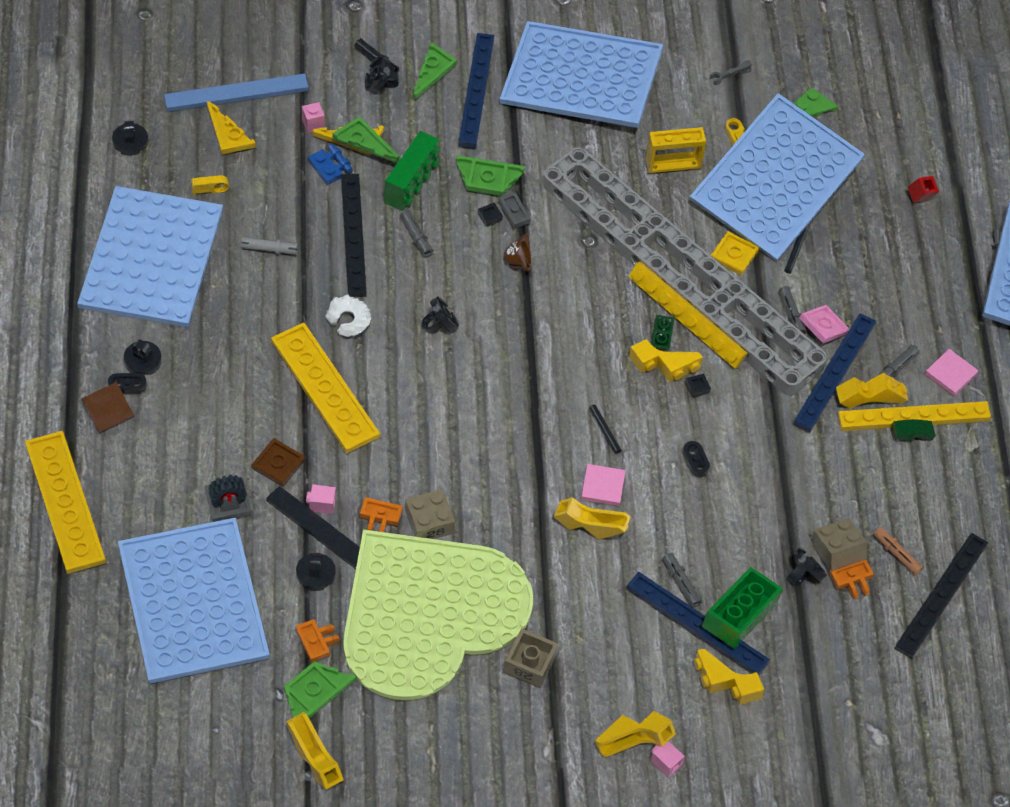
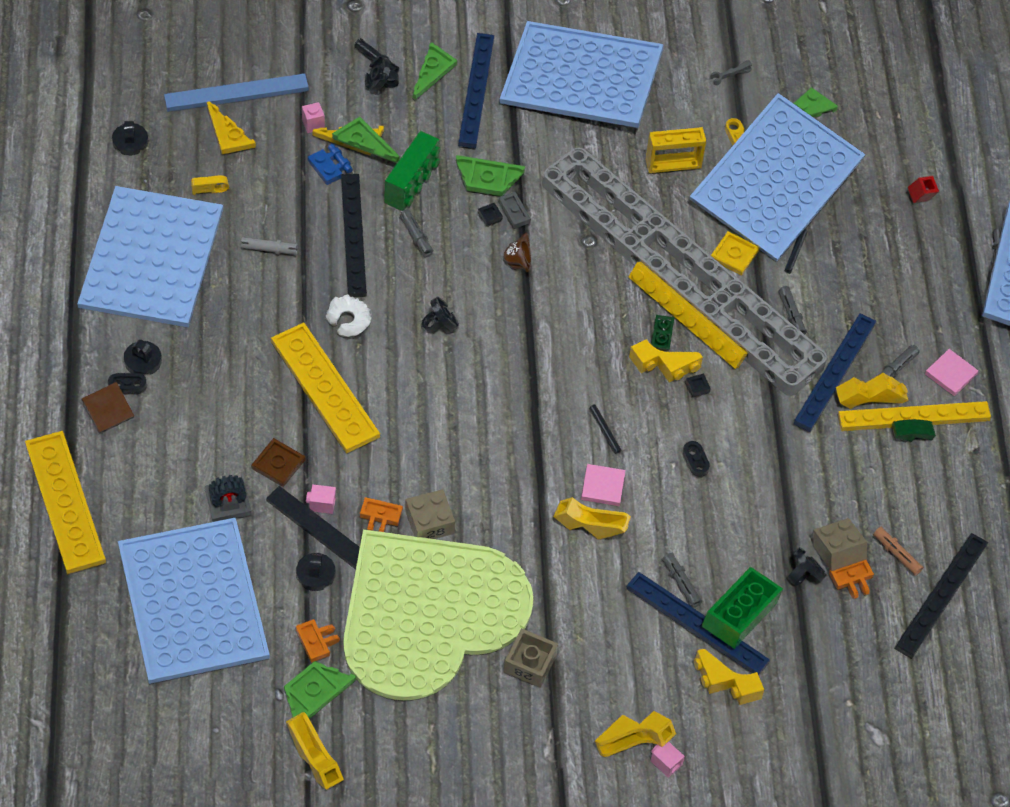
(824, 323): bright pink tile -> none

